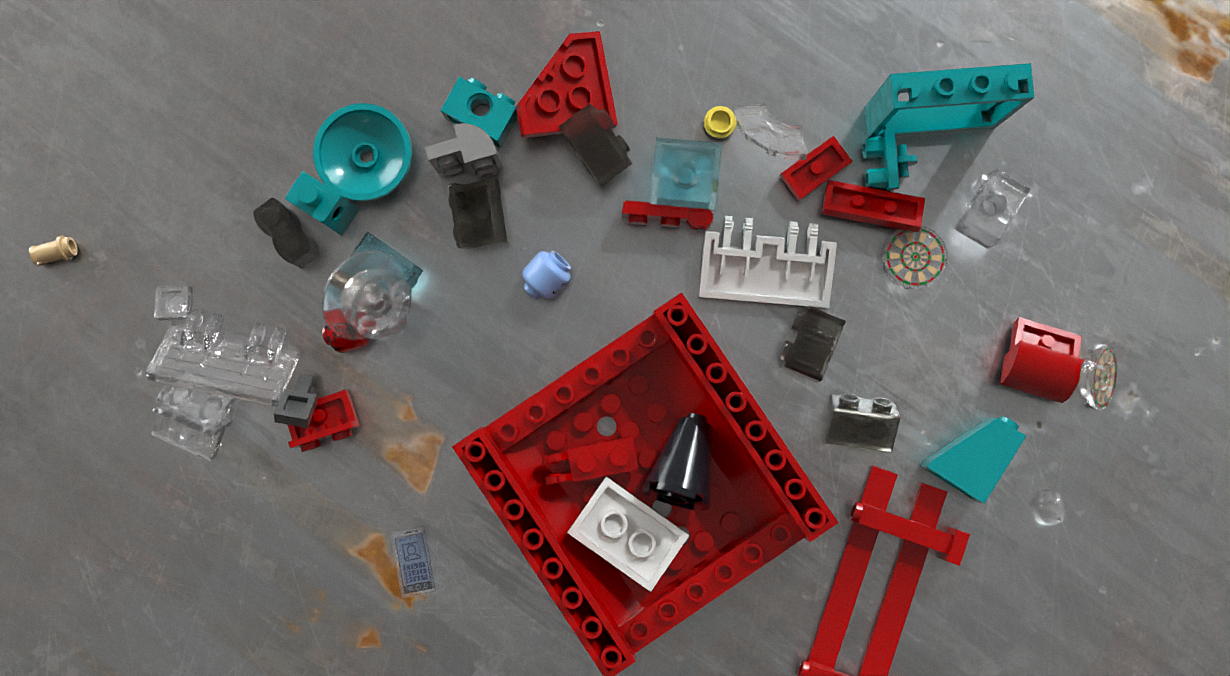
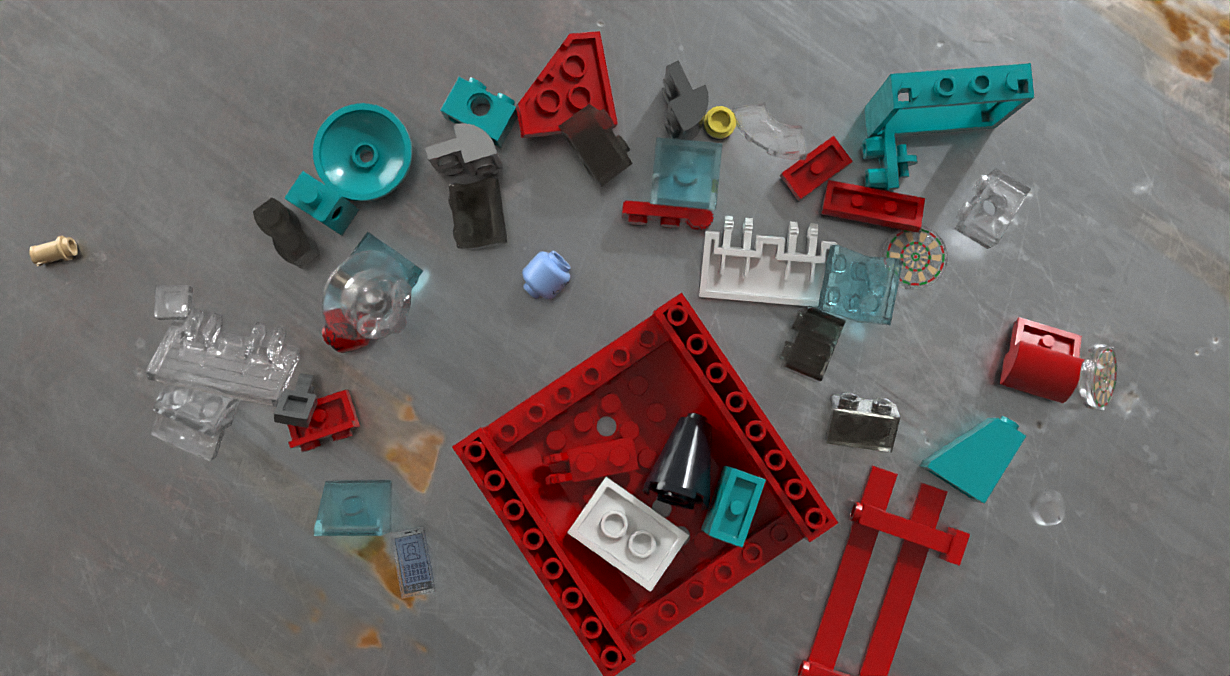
(355, 509): none -> clear light blue slope
(685, 105): none -> dark grey brick
(733, 506): none -> teal panel
(860, 286): none -> clear light blue bracket

